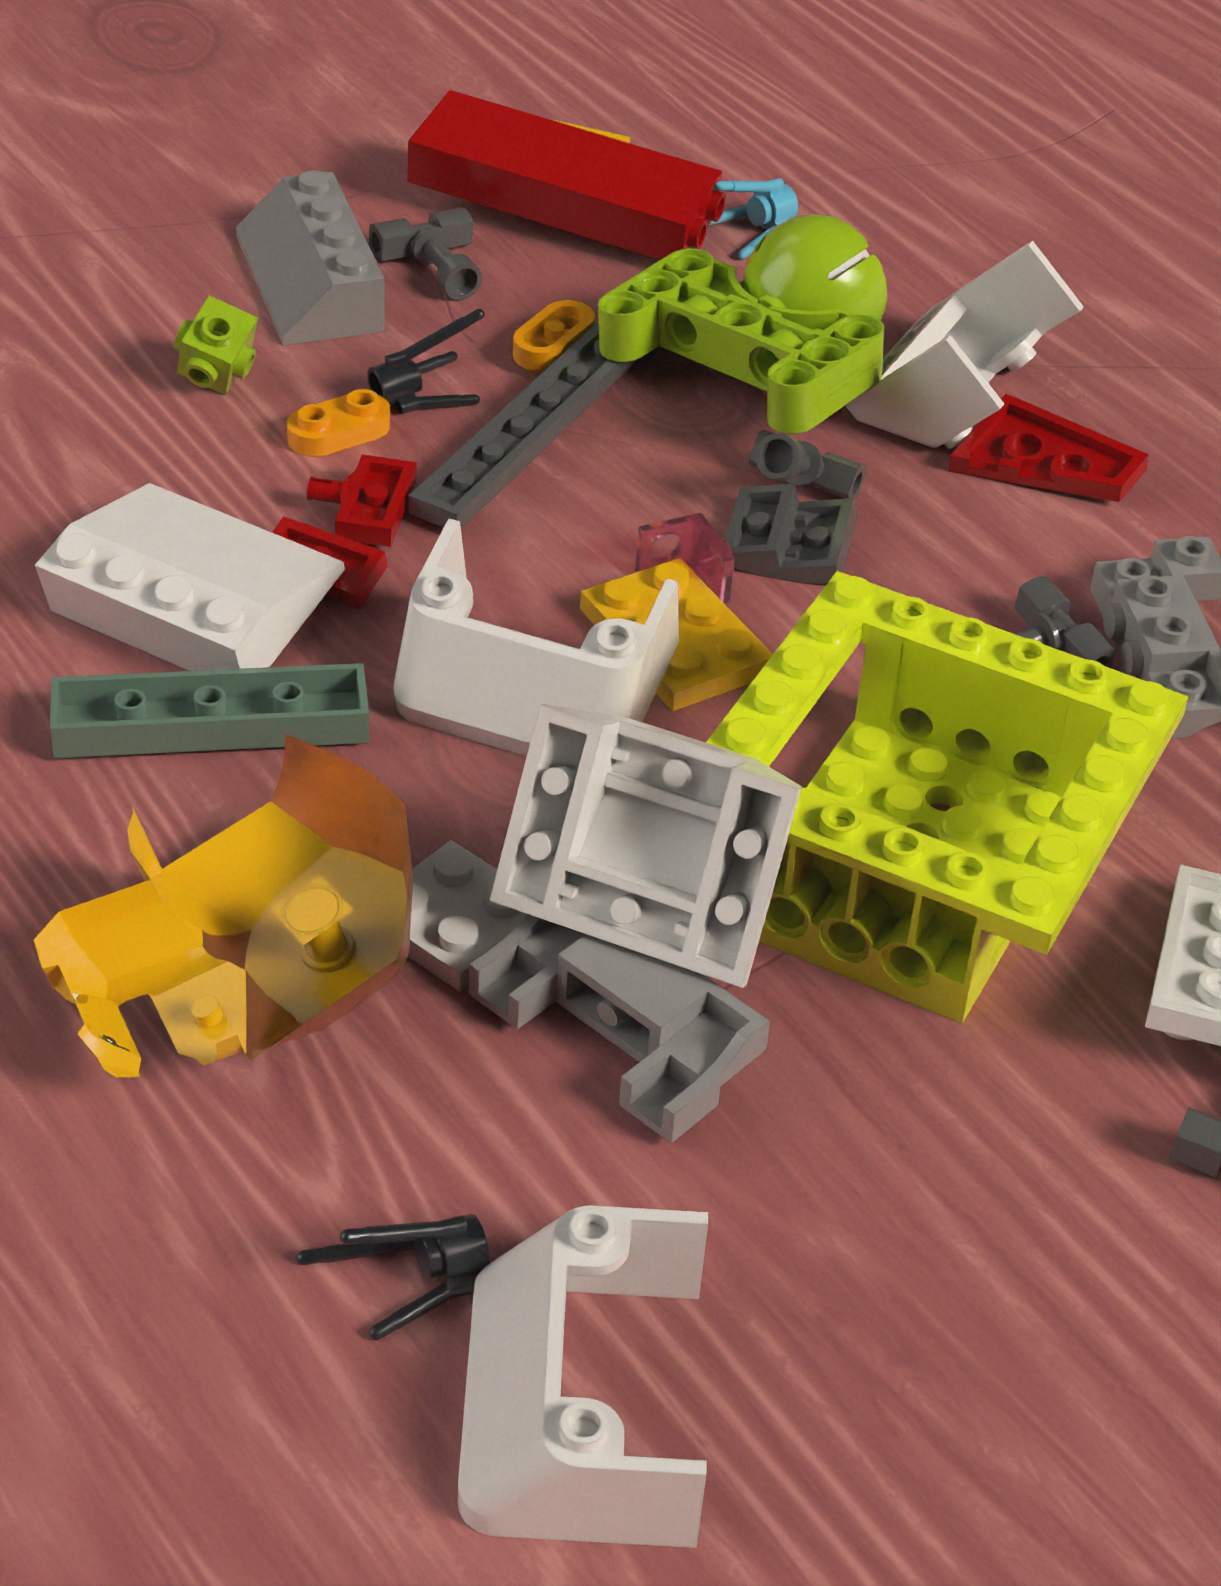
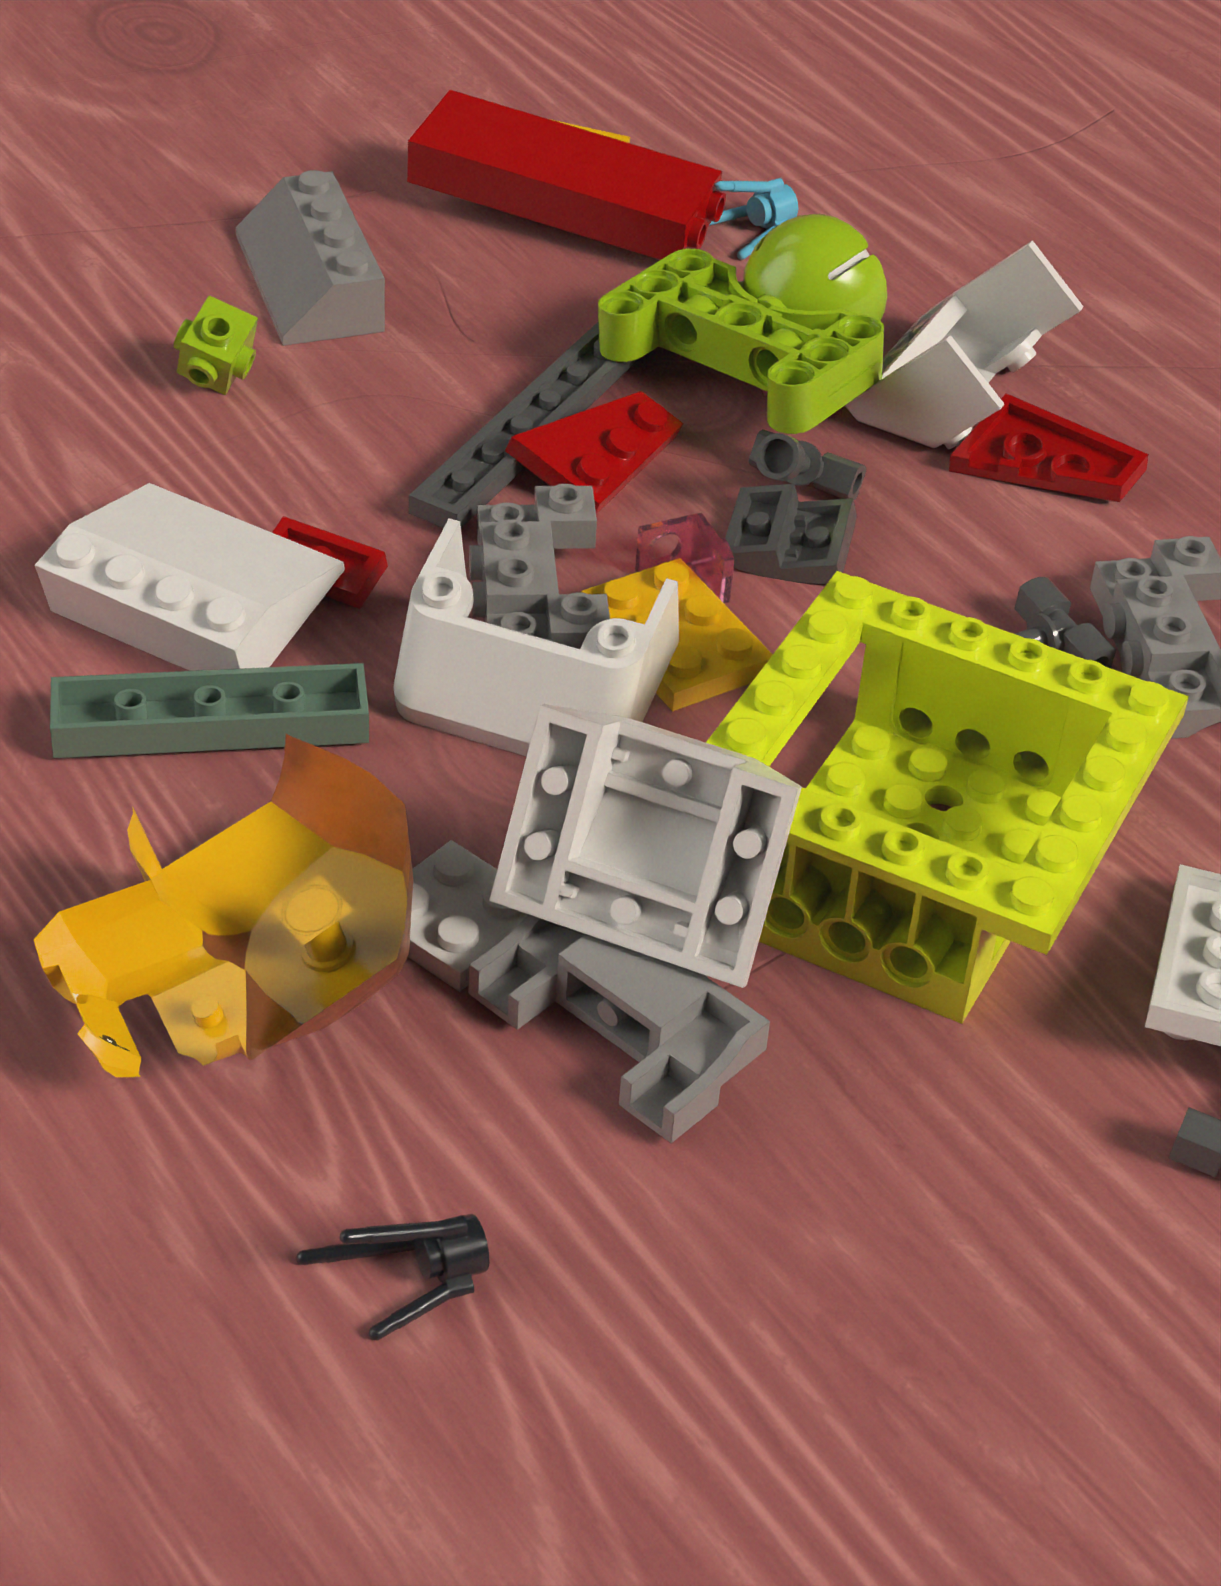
(338, 423): light orange plate -> none
(369, 498): red plate -> none
(401, 378): black plant -> none
(431, 245): dark grey bar -> none
(520, 569): none -> light grey bracket
(551, 334): light orange plate -> none
(557, 1462): white windscreen -> none
(598, 446): none -> red wing

